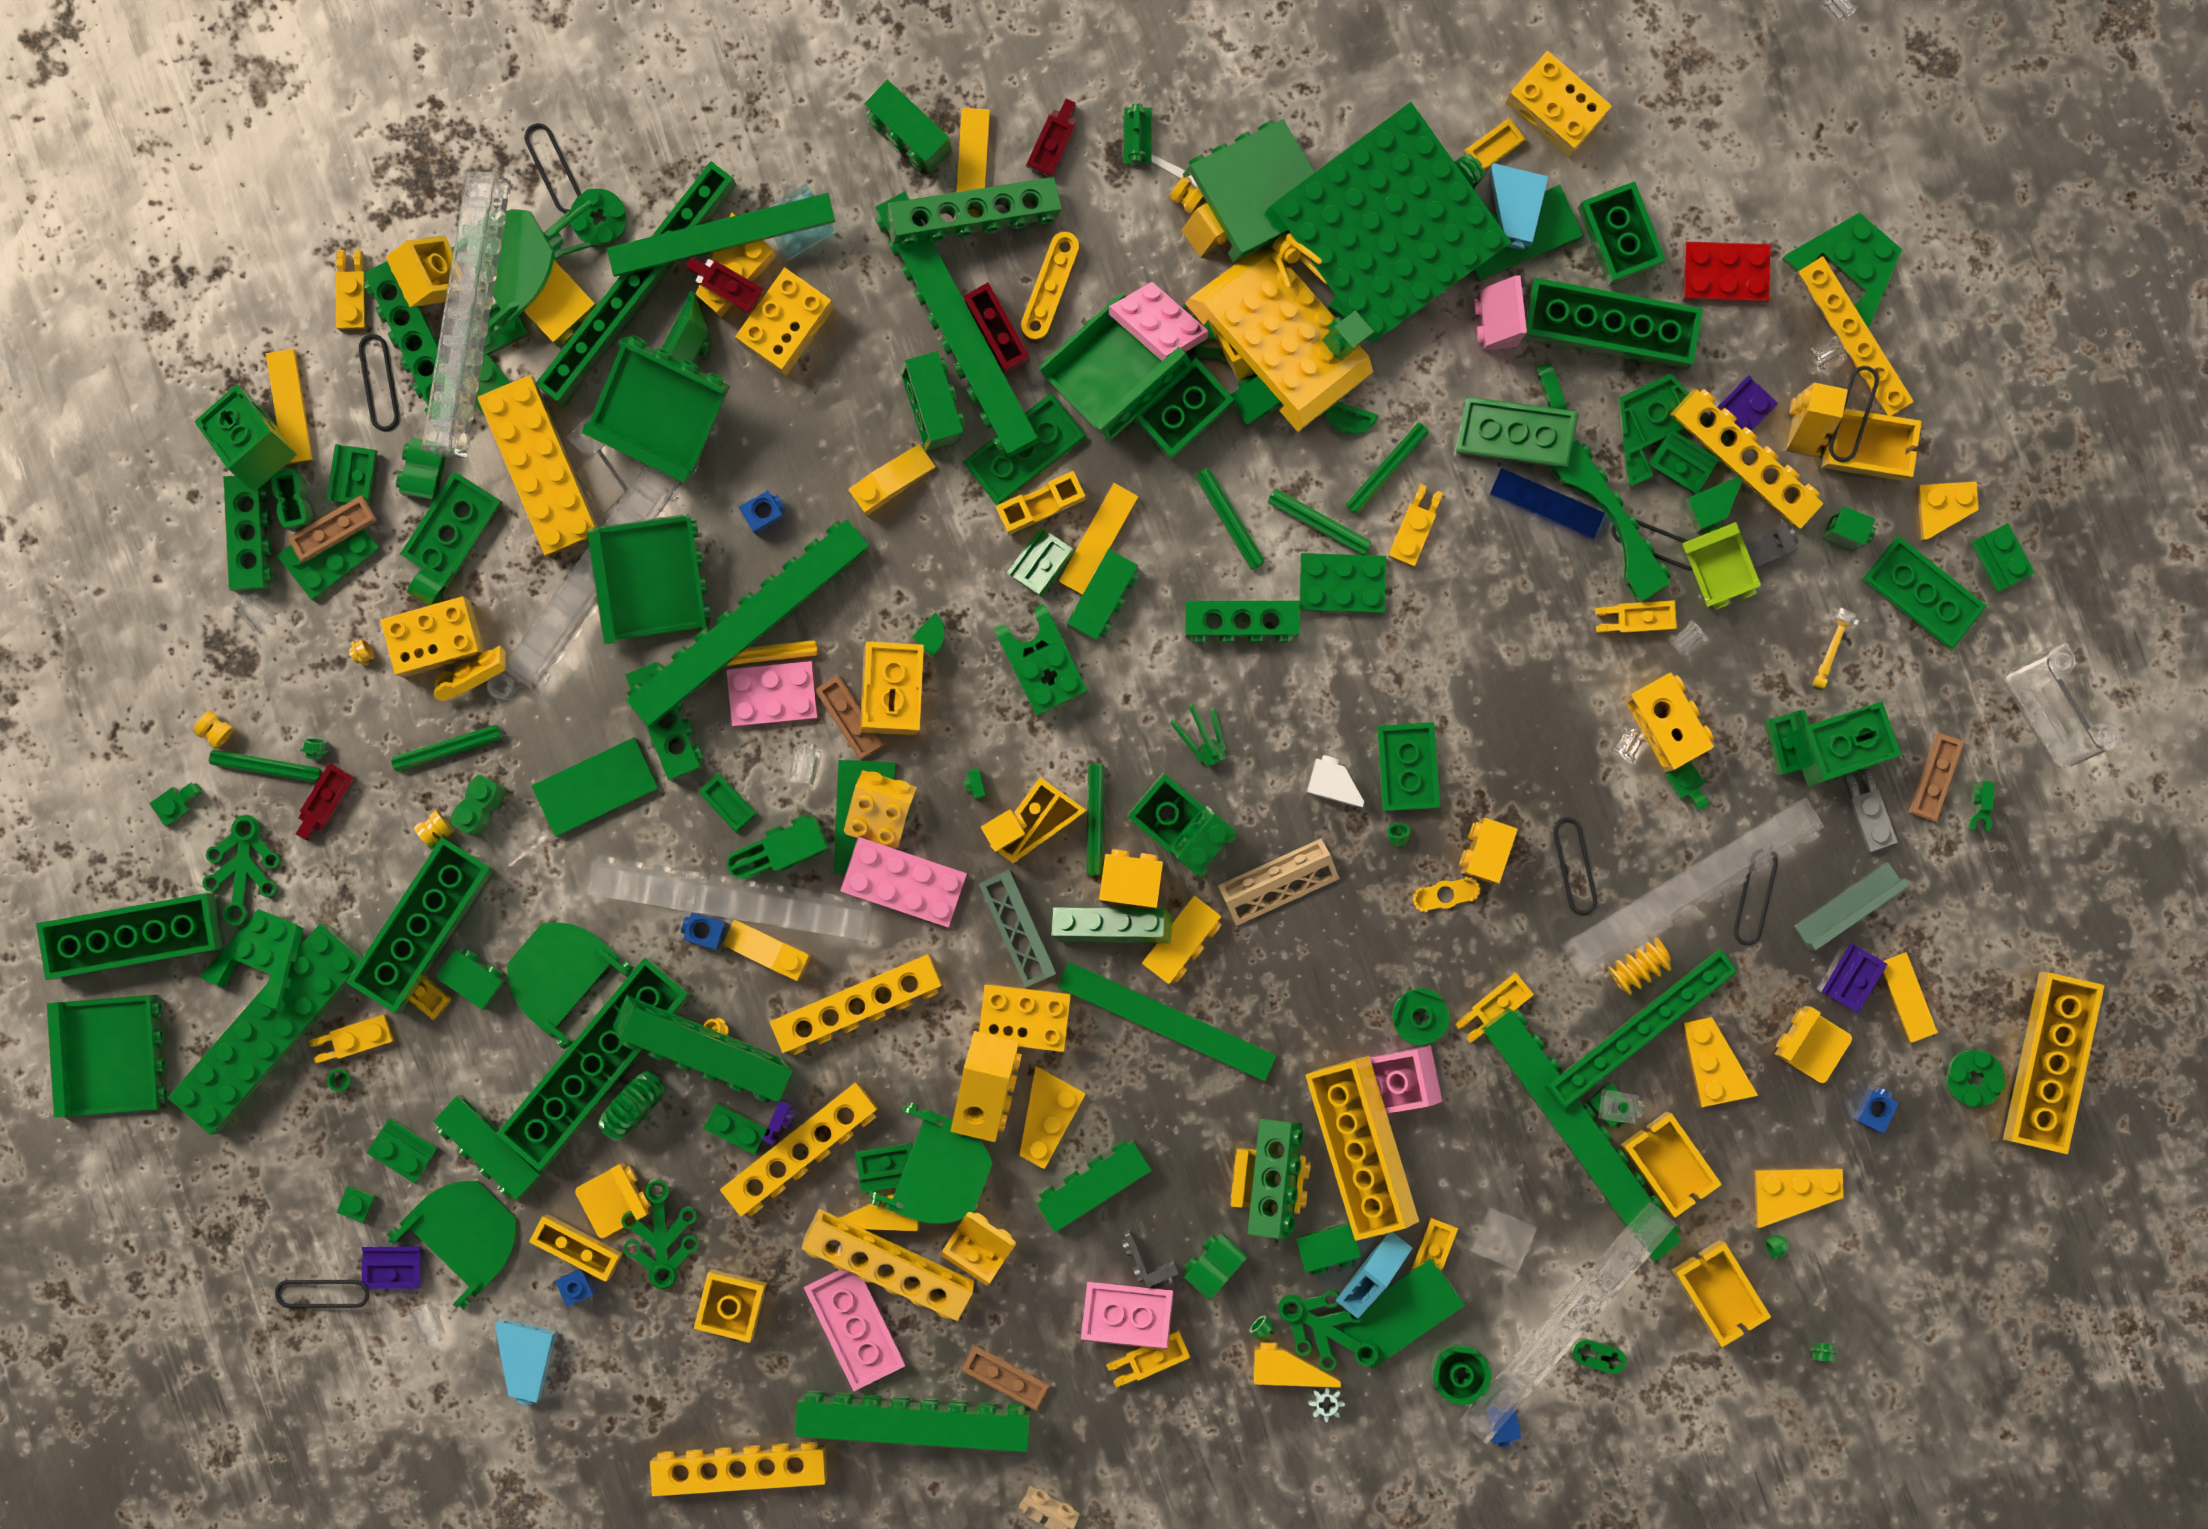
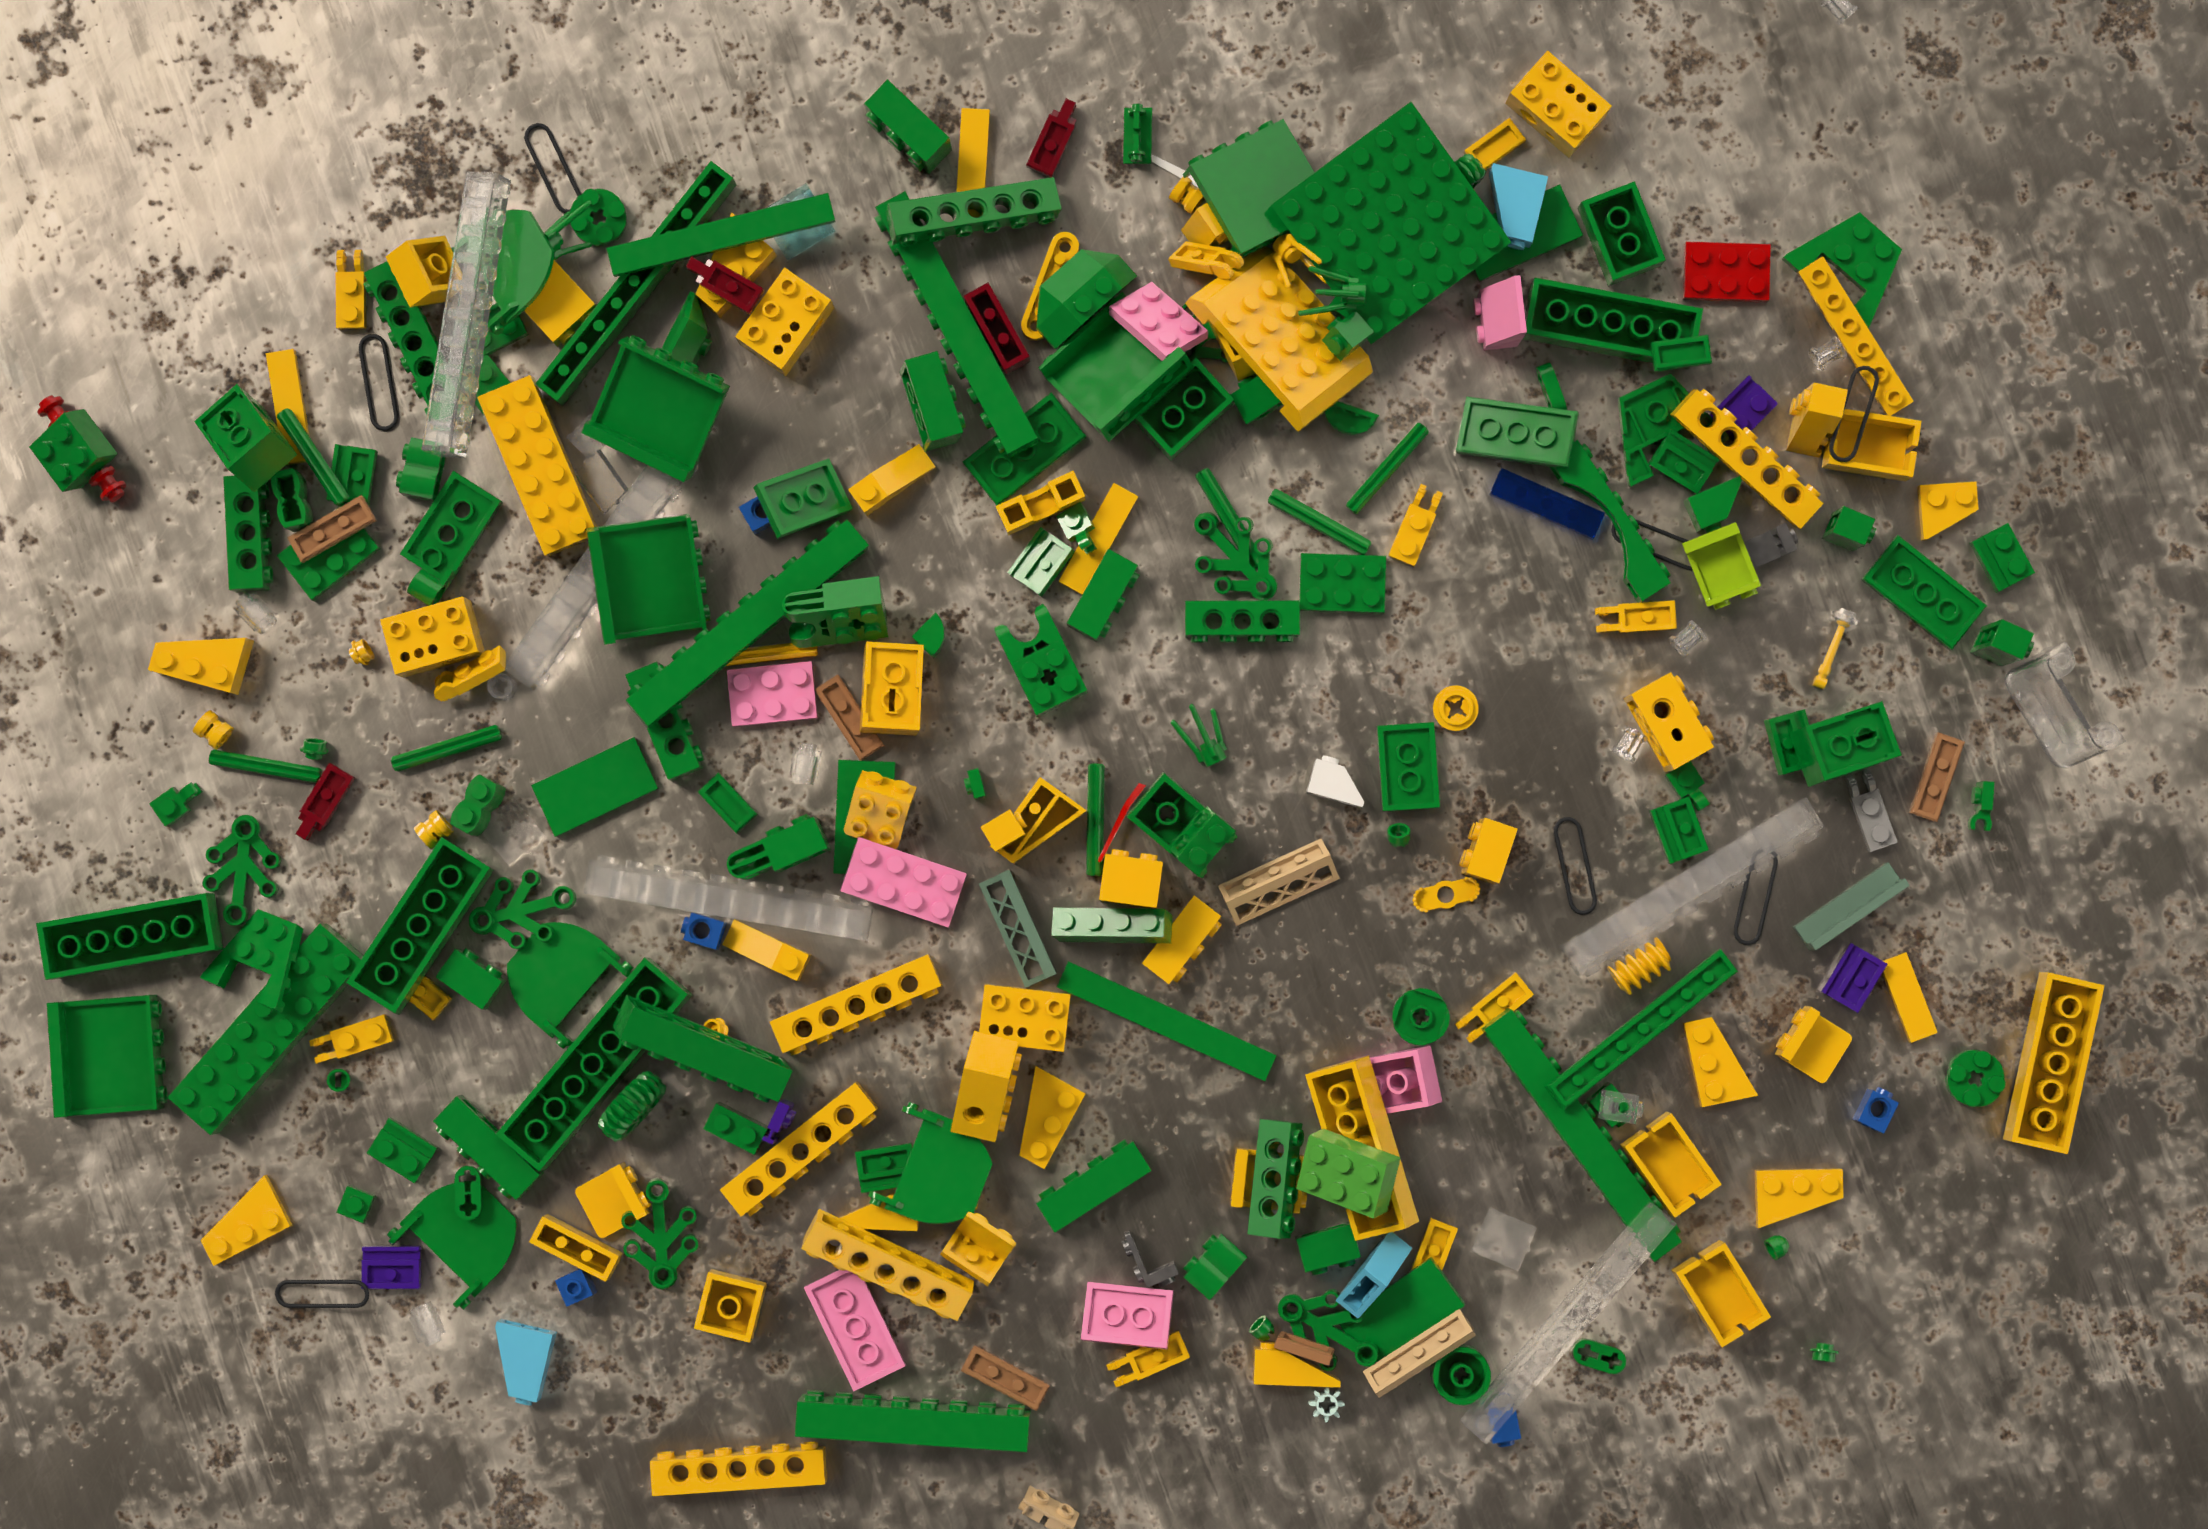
(76, 451): none -> green brick
(204, 662): none -> yellow wedge
(248, 1223): none -> yellow wing
(313, 457): none -> green axle
(461, 1194): none -> green beam
(517, 910): none -> green plant
(803, 498): none -> green plate
(837, 613): none -> green brick
(1076, 525): none -> green plate
(1079, 293): none -> green wedge
(1136, 792): none -> red sticker
(1206, 259): none -> yellow hinge
(1238, 558): none -> green plant
(1304, 1348): none -> medium nougat tile
(1348, 1173): none -> bright green brick
(1352, 293): none -> green plant
(1419, 1353): none -> tan fence
(1468, 706): none -> yellow gear
(1678, 830): none -> green plate
(1681, 353): none -> green tile
(2003, 643): none -> green brick

